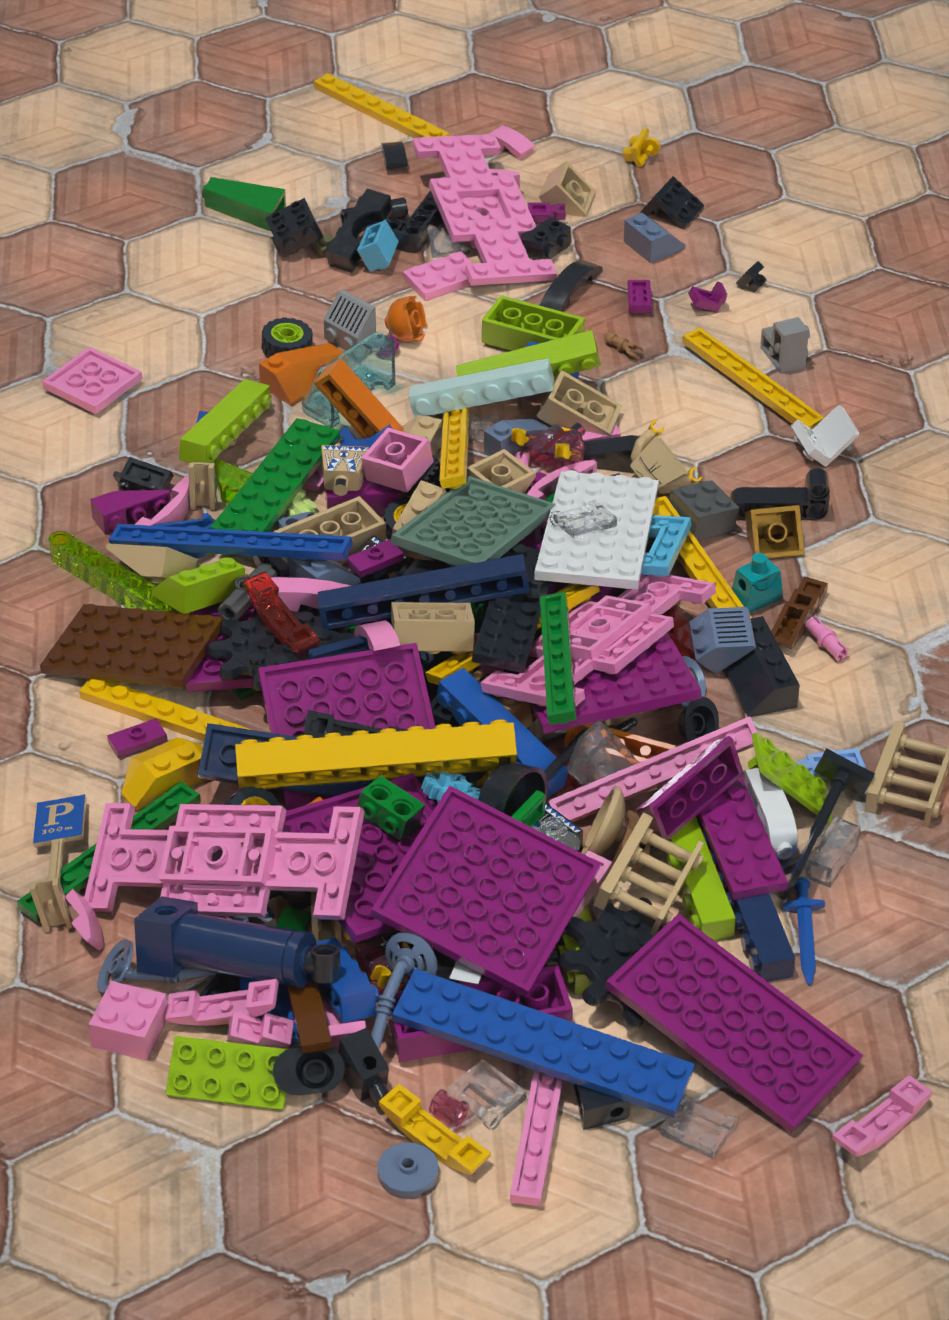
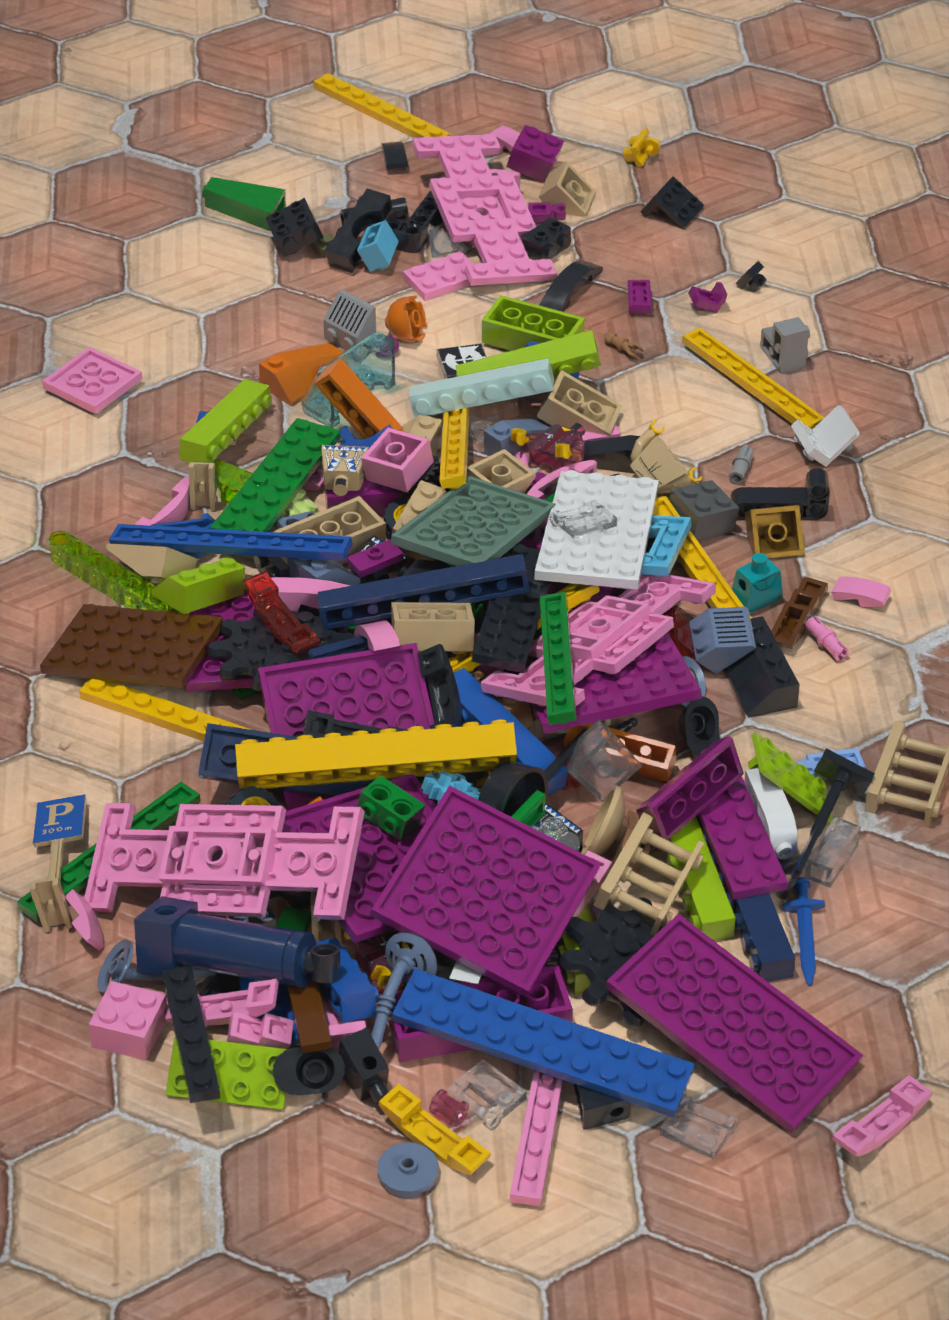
(127, 507): magenta slope -> none
(137, 738): magenta plate -> none
(142, 476): black bracket -> none
(160, 770): yellow wedge -> none
(190, 1034): none -> black plate
(238, 601): dark grey piece -> none
(285, 335): black wheel -> none
(442, 686): none -> black slope
(458, 355): none -> tile
(535, 153): none -> magenta brick
(648, 773): bright pink plate -> none
(650, 238): sand blue slope -> none
(741, 465): none -> light grey axle
(866, 591): none -> bright pink slope

